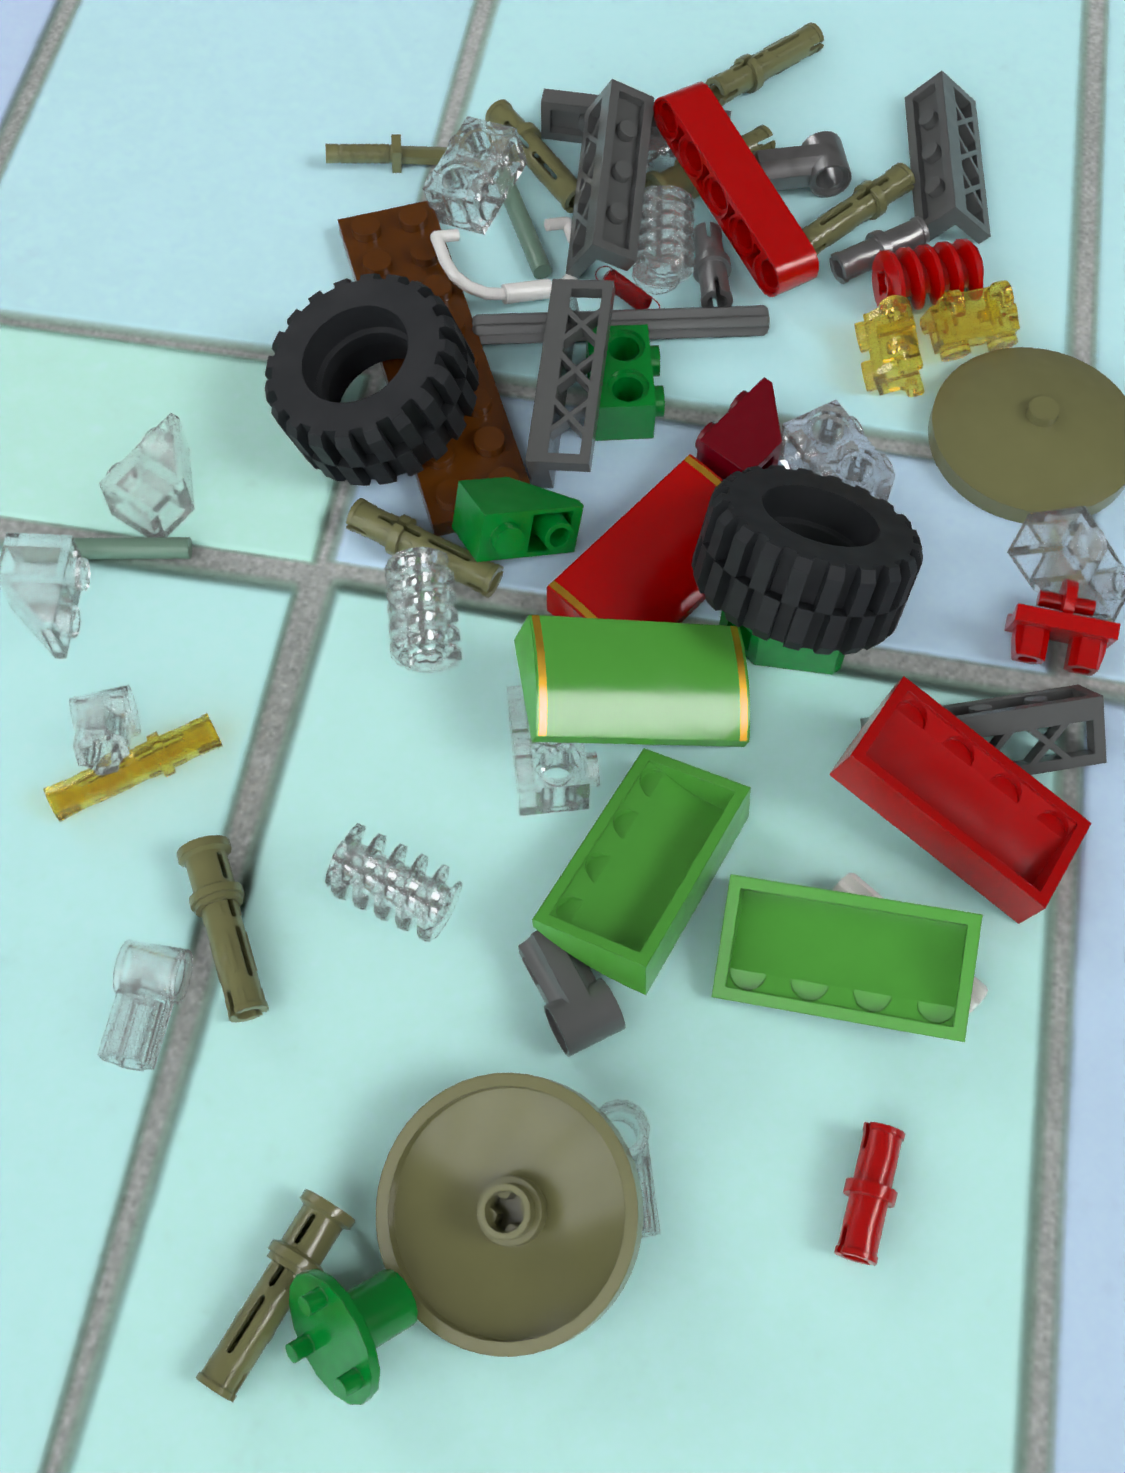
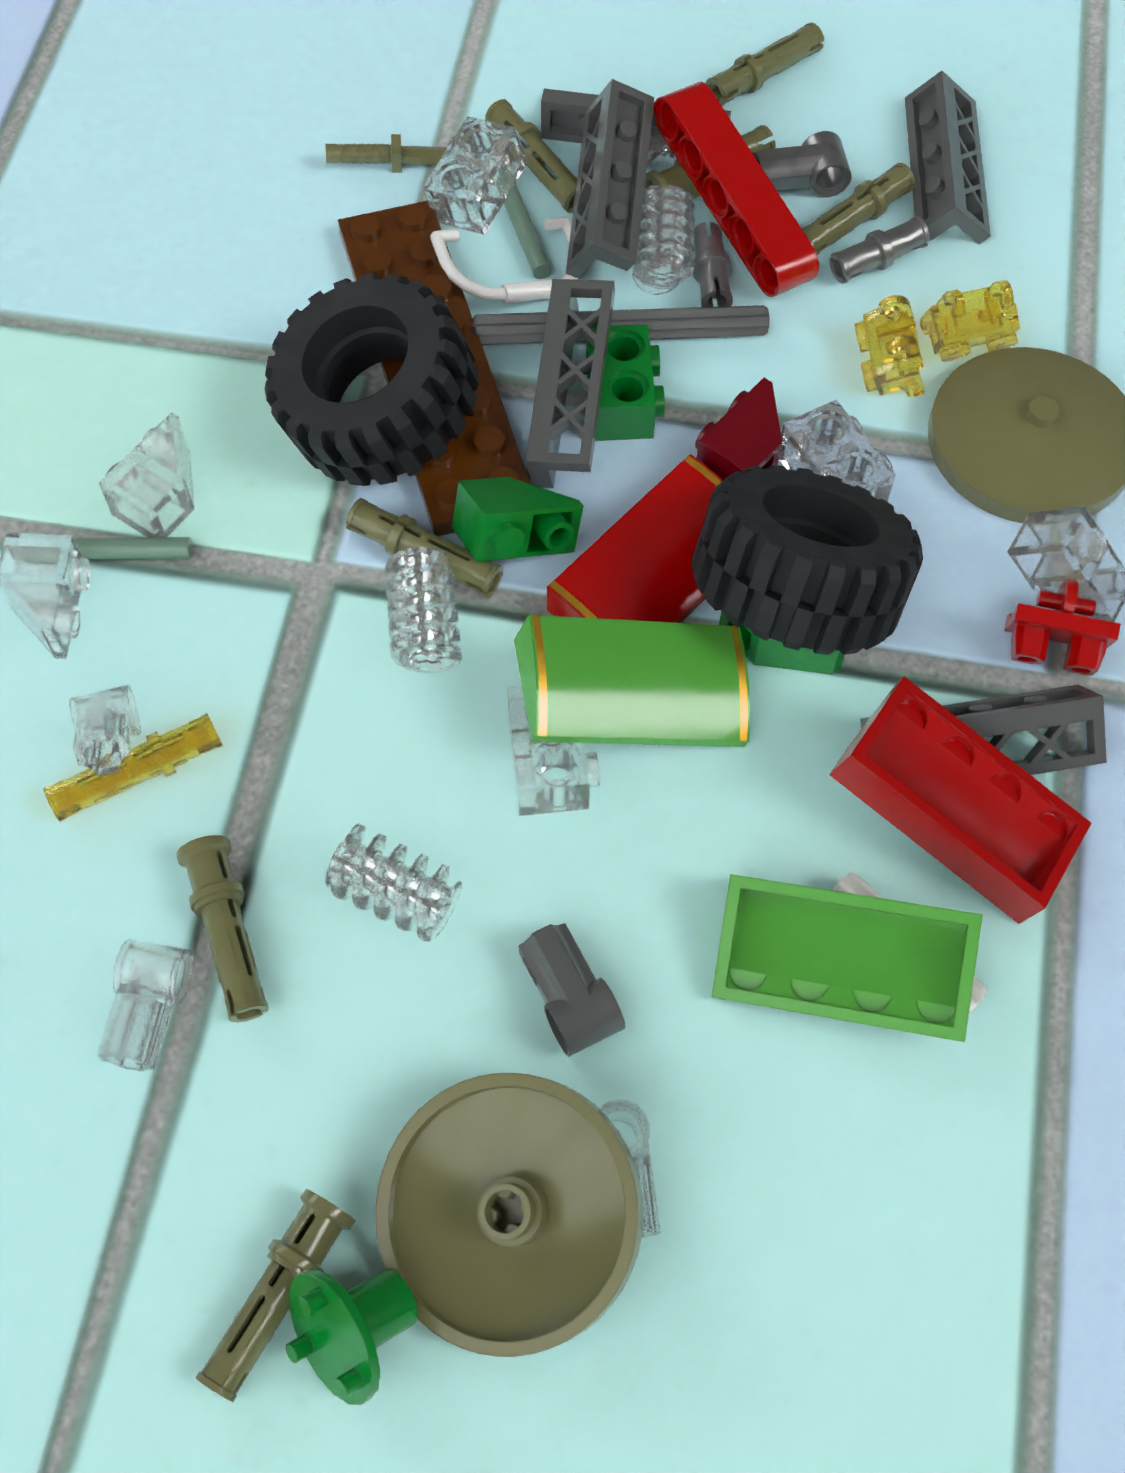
(628, 290): red piece -> none
(644, 868): bright green slope -> none
(870, 1193): red pin -> none
(927, 271): red piece -> none

